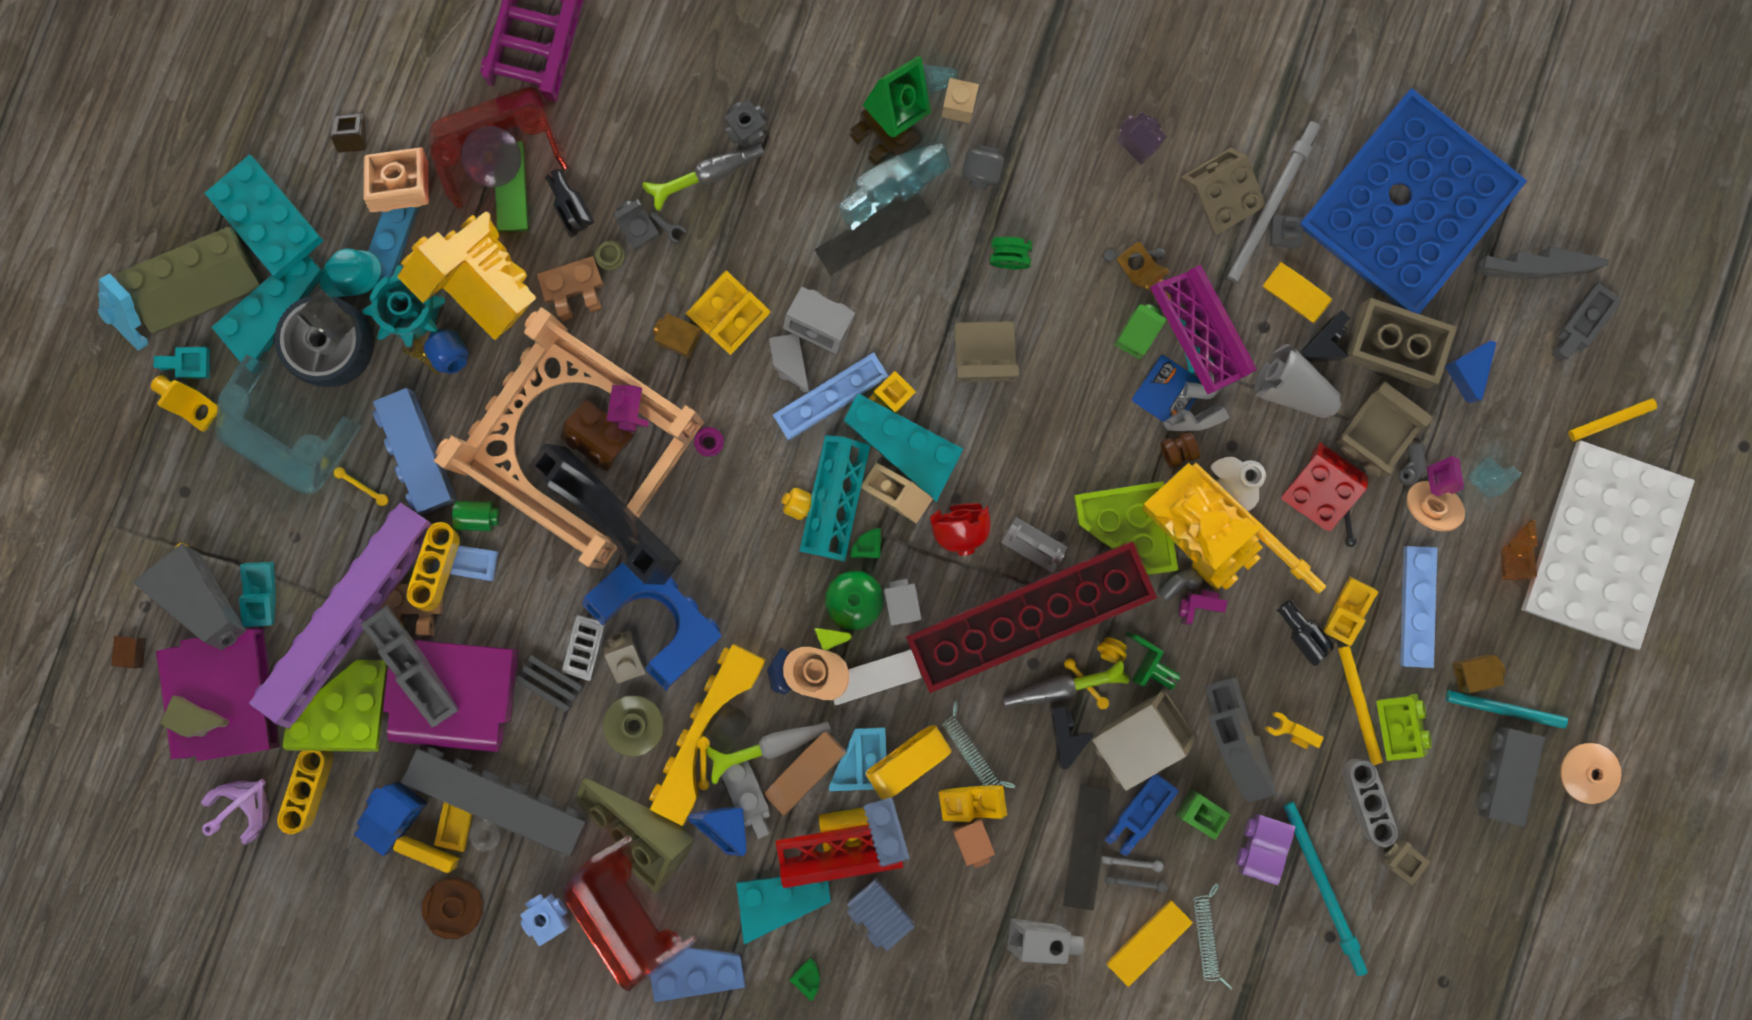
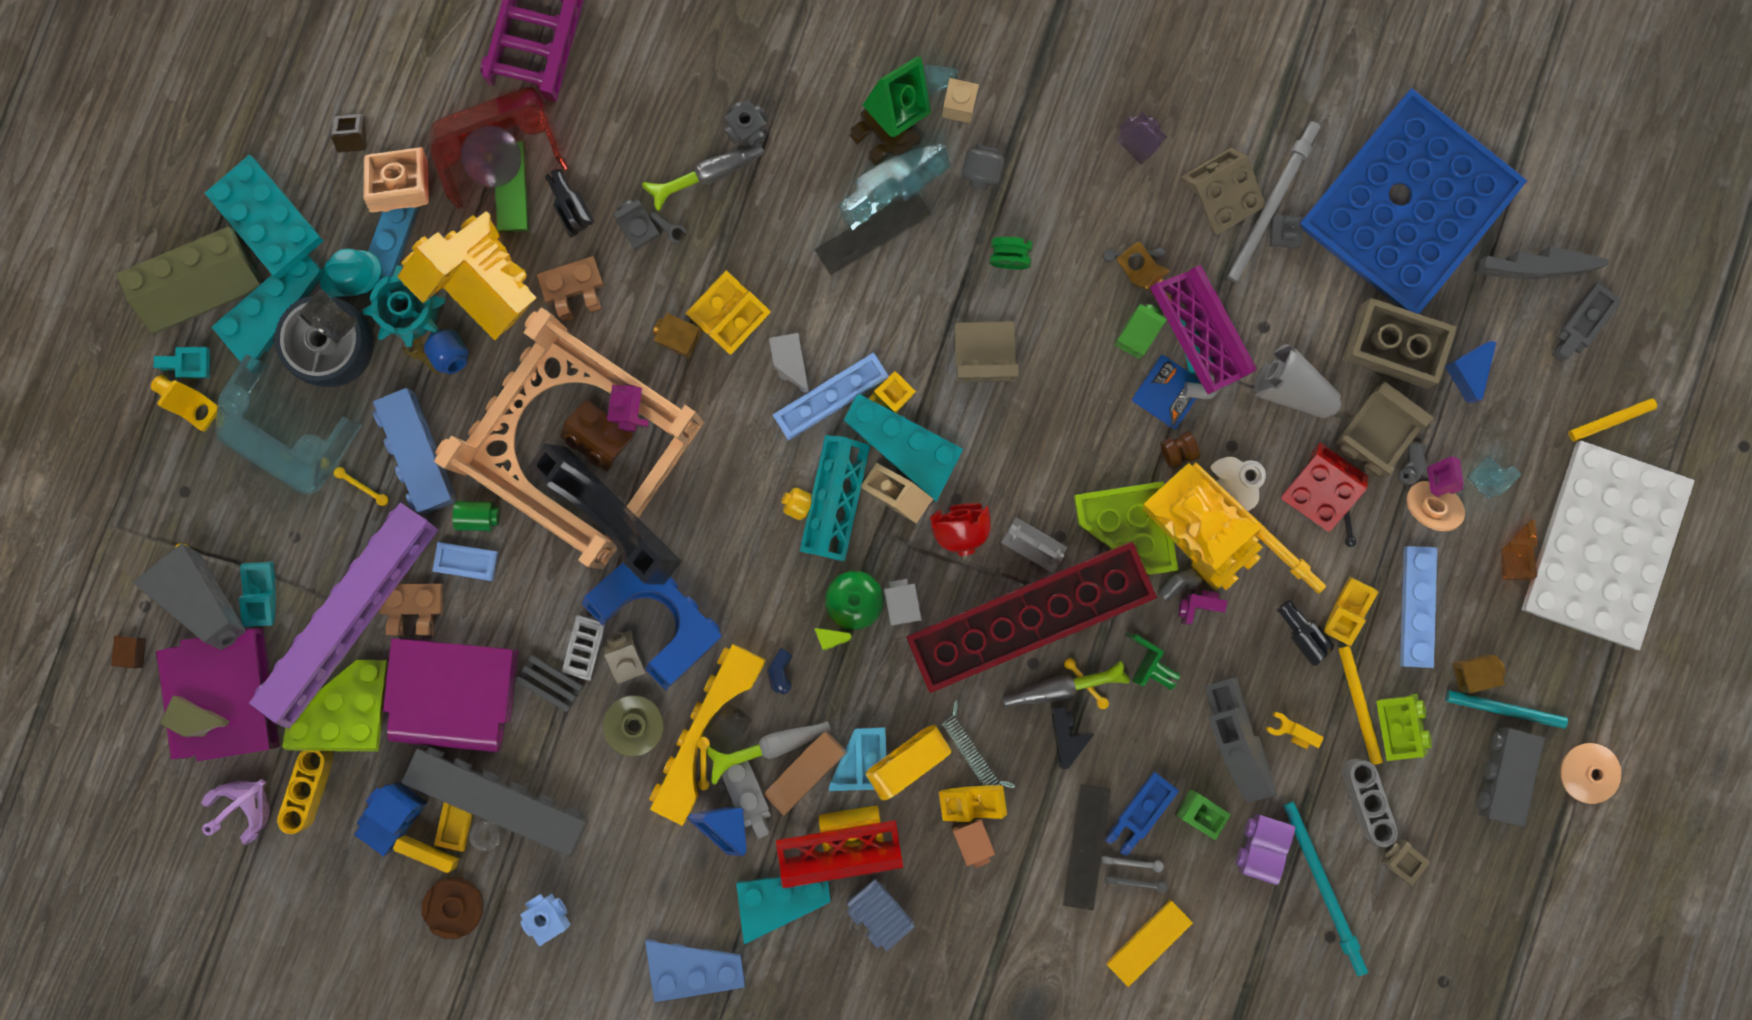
(118, 309): medium azure wing -> none
(410, 666): dark grey slope -> none
(429, 552): yellow beam -> none
(610, 255): olive plate -> none
(617, 919): clear red windscreen -> none
(656, 843): olive wedge -> none
(699, 439): magenta plate -> none
(807, 978): green tile -> none
(816, 673): light nougat piece -> none
(819, 319): light grey brick -> none
(867, 545): green tile -> none
(880, 676): white tile -> none
(886, 832): sand blue brick -> none
(1042, 942): light grey torso -> none
(1112, 650): yellow plate -> none
(1144, 740): dark tan slope -> none
(1186, 421): light grey slope -> none
(1210, 895): light aqua piece -> none
(1297, 292): yellow slope -> none
(1321, 346): black slope -> none

